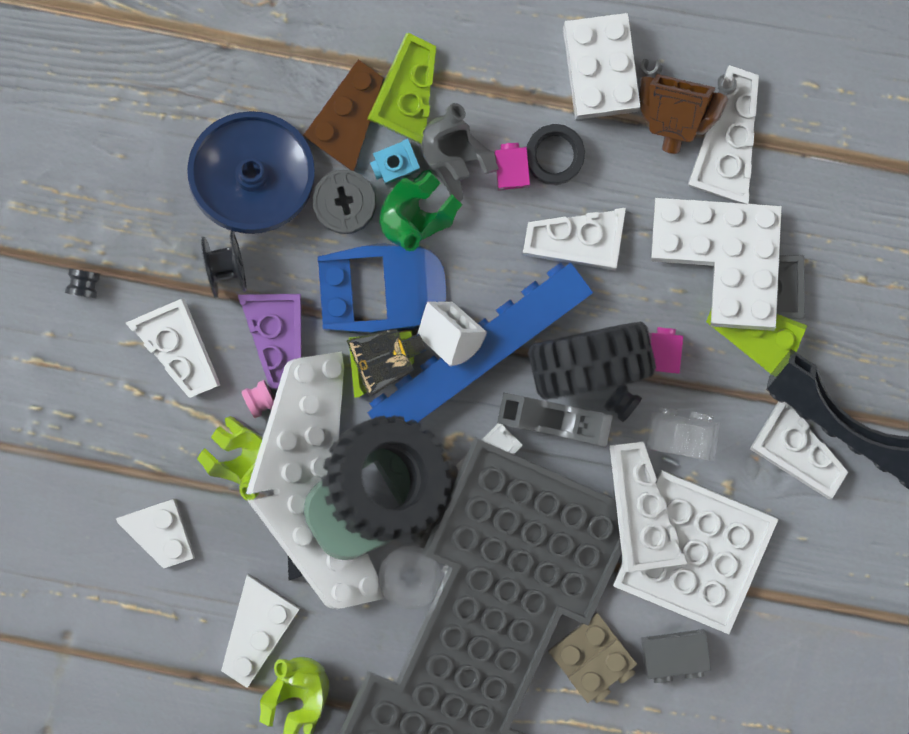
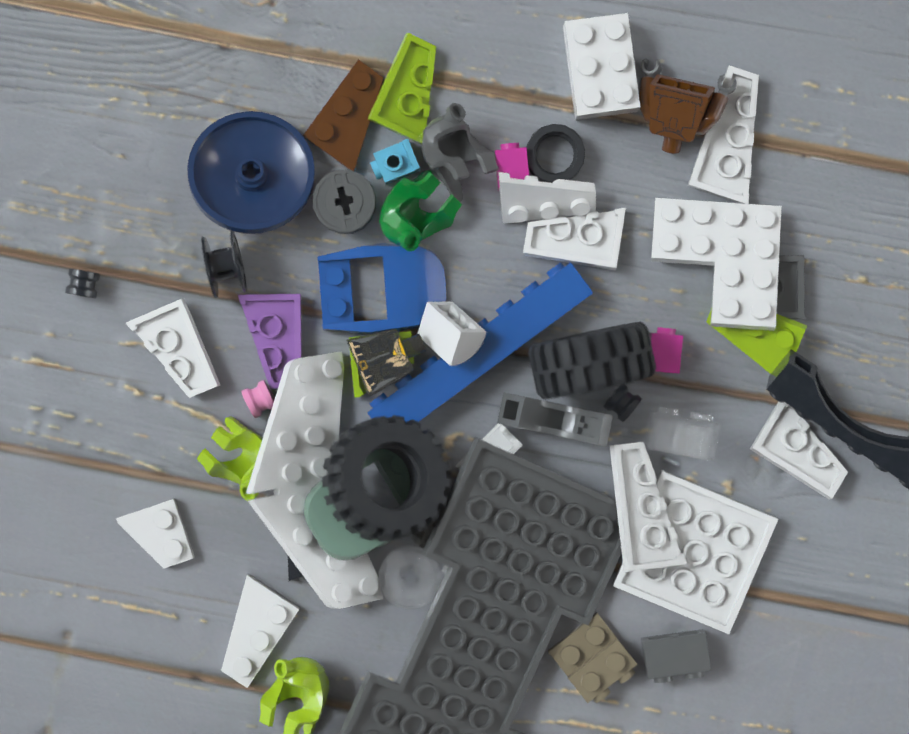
(539, 200): none -> white wing

